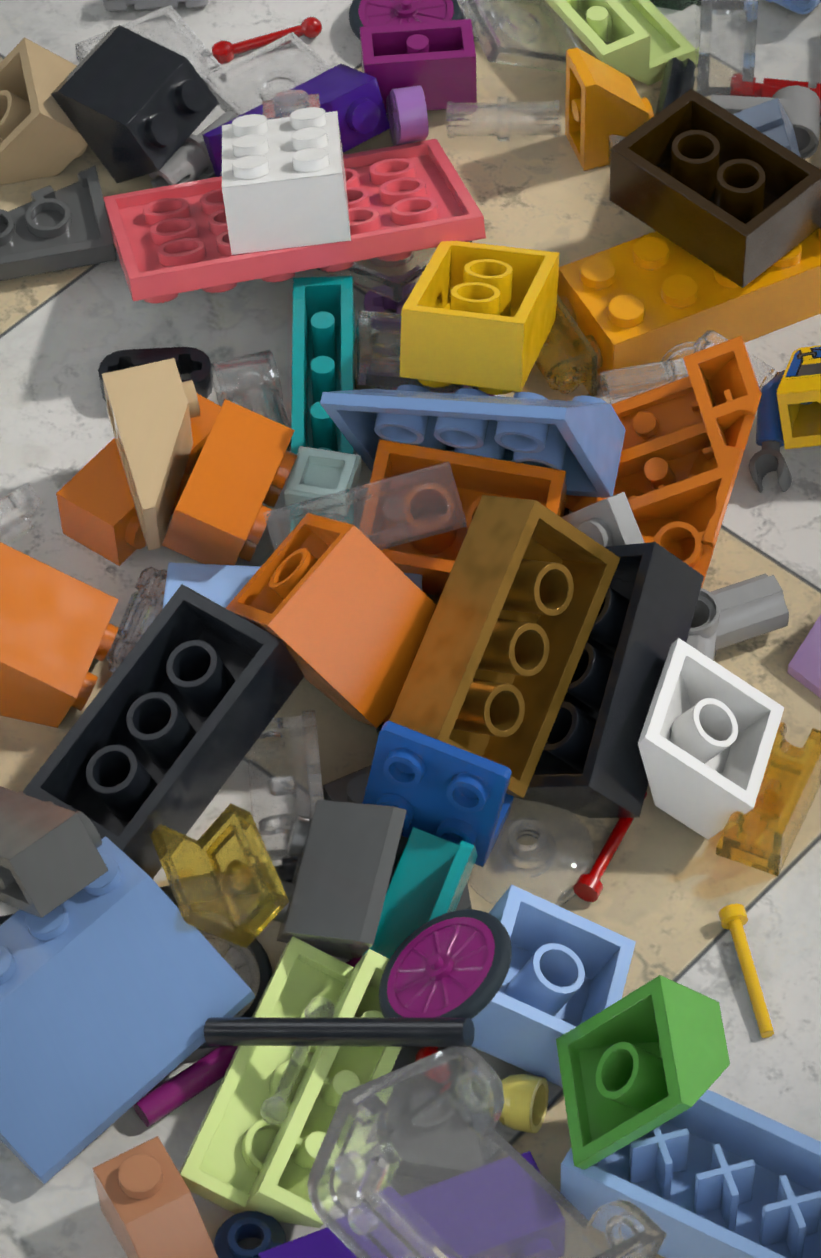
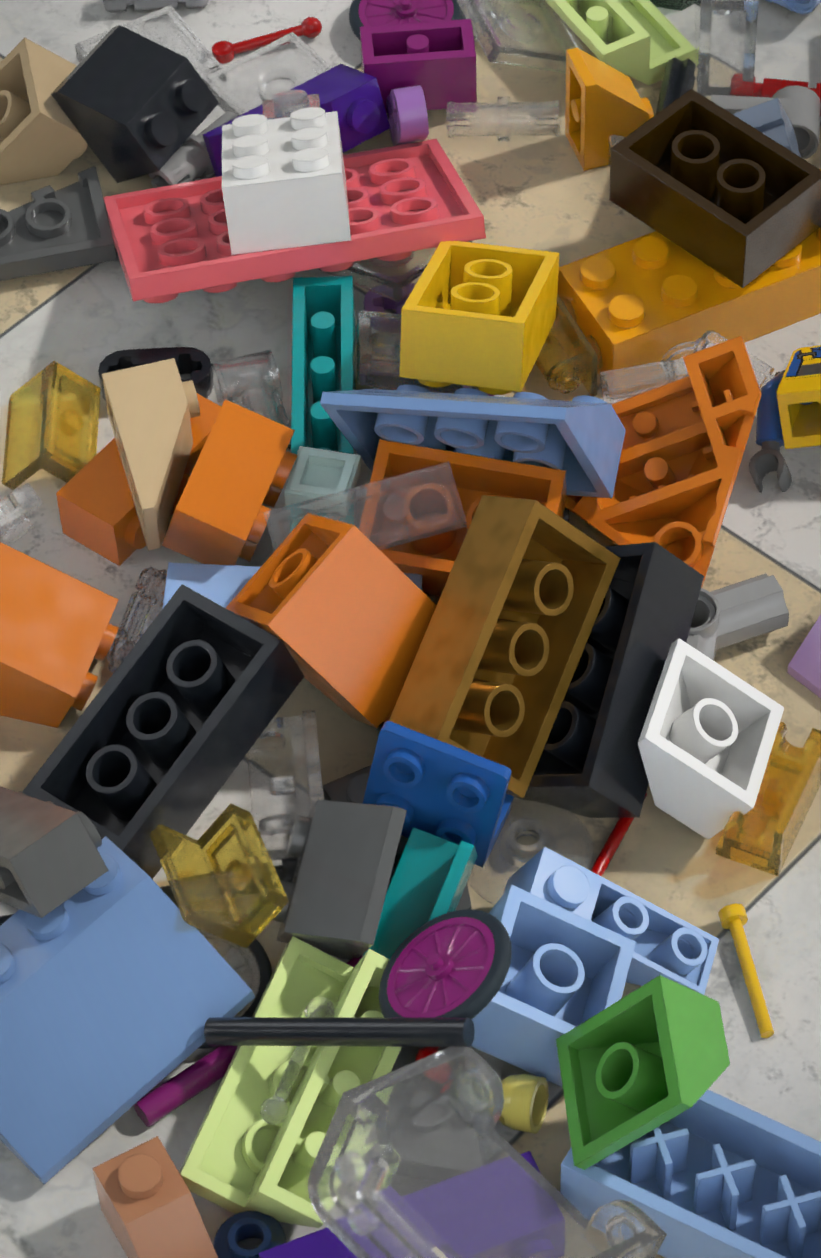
(51, 426): none -> clear yellow panel
(608, 522): light grey bracket -> none
(663, 941): none -> light blue slope

